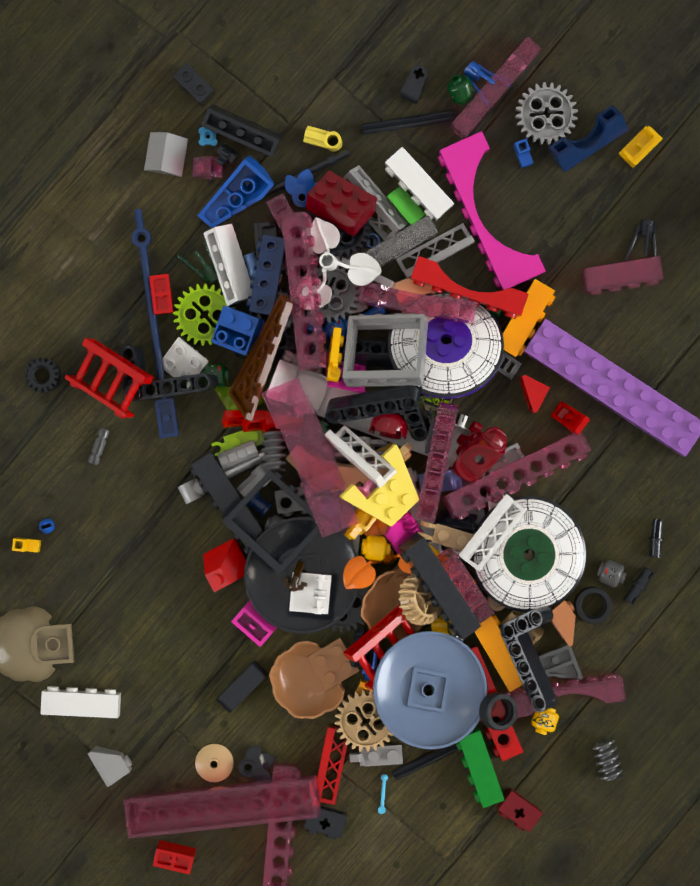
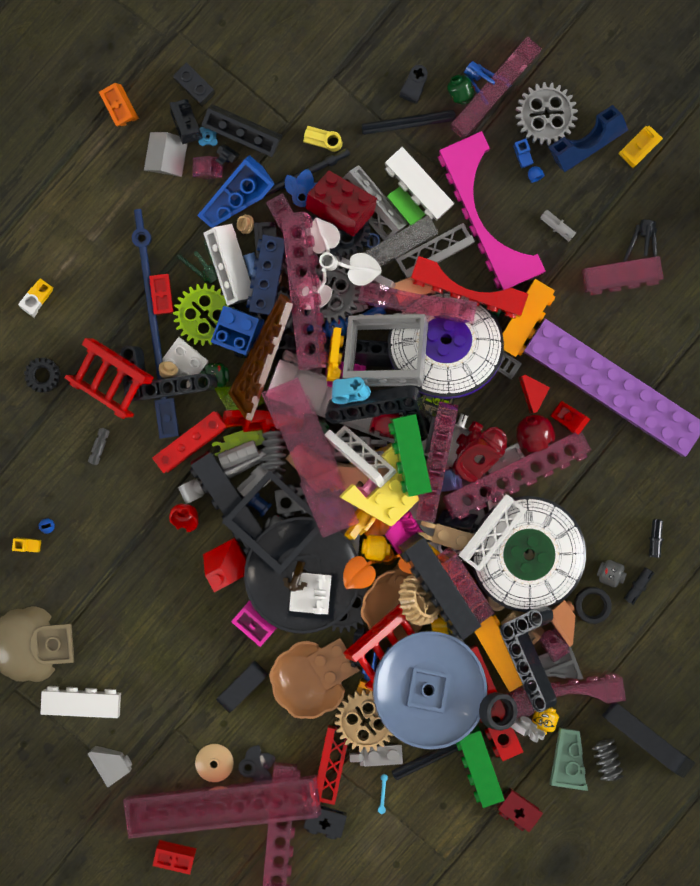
(35, 297): none -> leg
(118, 104): none -> orange hinge
(167, 370): none -> tan plate
(184, 517): none -> red hair
(185, 121): none -> black hinge
(190, 442): none -> red fence
(245, 224): none -> tan plate
(347, 390): none -> medium azure piece
(410, 455): none -> green brick
(526, 727): none -> light grey plate
(535, 174): none -> blue hinge
(535, 433): none -> dark red cylinder
(554, 644): none -> clear pink brick
(557, 225): none -> light grey axle
(568, 761): none -> sand green wing
(648, 739): none -> black beam

